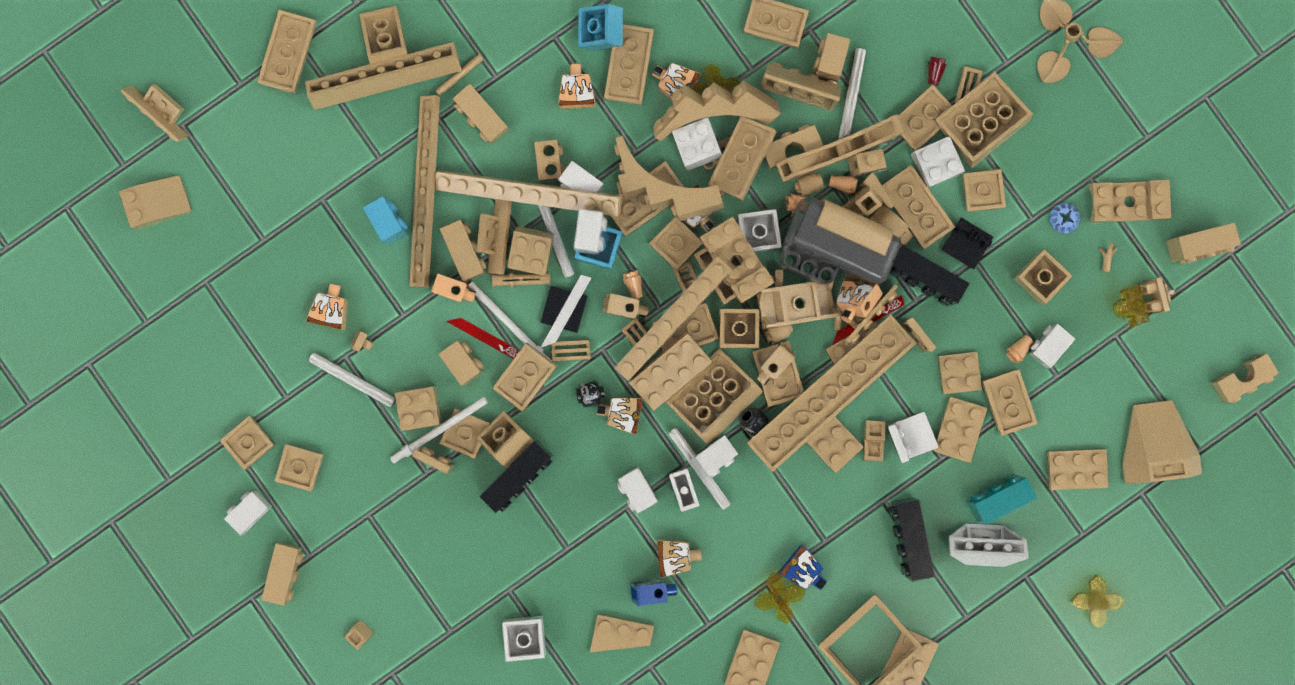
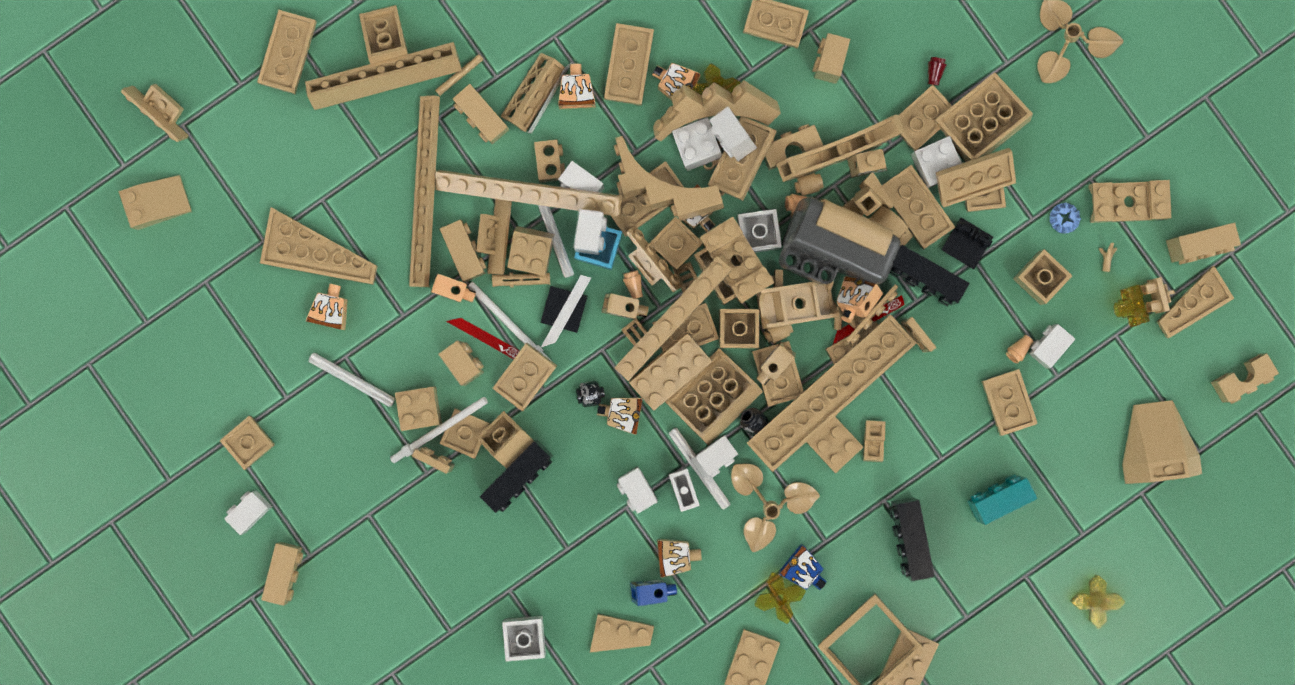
(299, 467): tan plate -> none
(302, 249): none -> tan wing
(358, 634): tan slope -> none
(360, 341): tan tile -> none
(385, 220): medium azure brick -> none
(535, 93): none -> tan fence
(548, 99): none -> white sticker
(587, 350): tan tile -> none
(600, 27): medium azure brick -> none
(649, 262): none -> tan bracket
(731, 134): none -> white brick
(760, 532): none -> tan plant
(801, 87): tan slope -> none
(846, 184): light nougat cone -> none
(852, 93): white axle -> none
(912, 436): white bracket -> none
(959, 373): tan plate -> none
(960, 429): tan plate -> none
(962, 81): tan tile -> none
(976, 177): none -> tan plate
(987, 545): white wedge -> none
(1077, 469): tan plate -> none
(1200, 300): none -> tan wing

